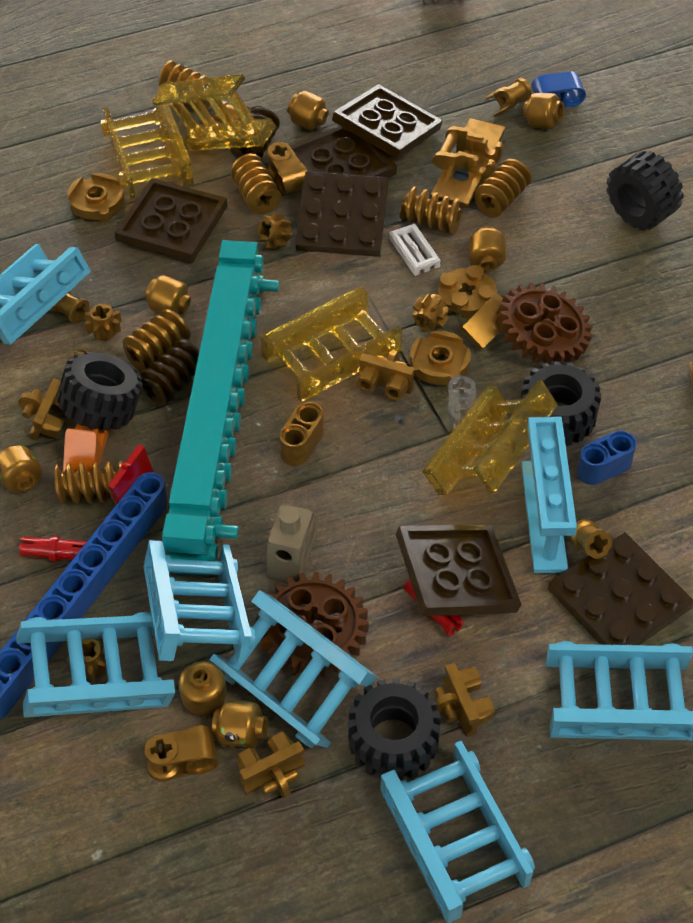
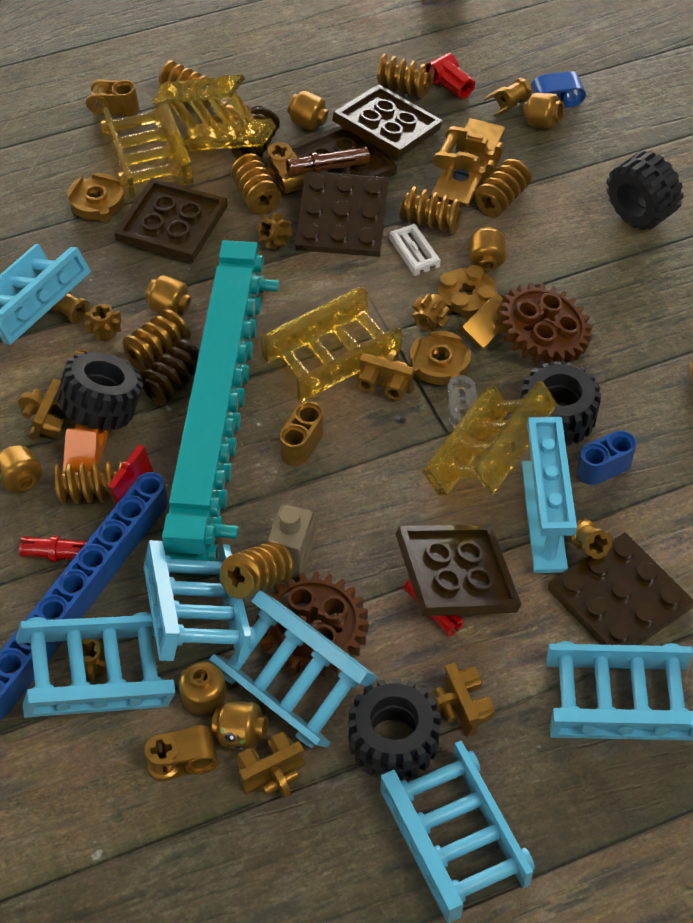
(116, 95): none -> pearl gold piece
(256, 569): none -> pearl gold piece
(327, 161): none -> reddish brown pin
(404, 78): none -> pearl gold piece
(451, 76): none -> red piece

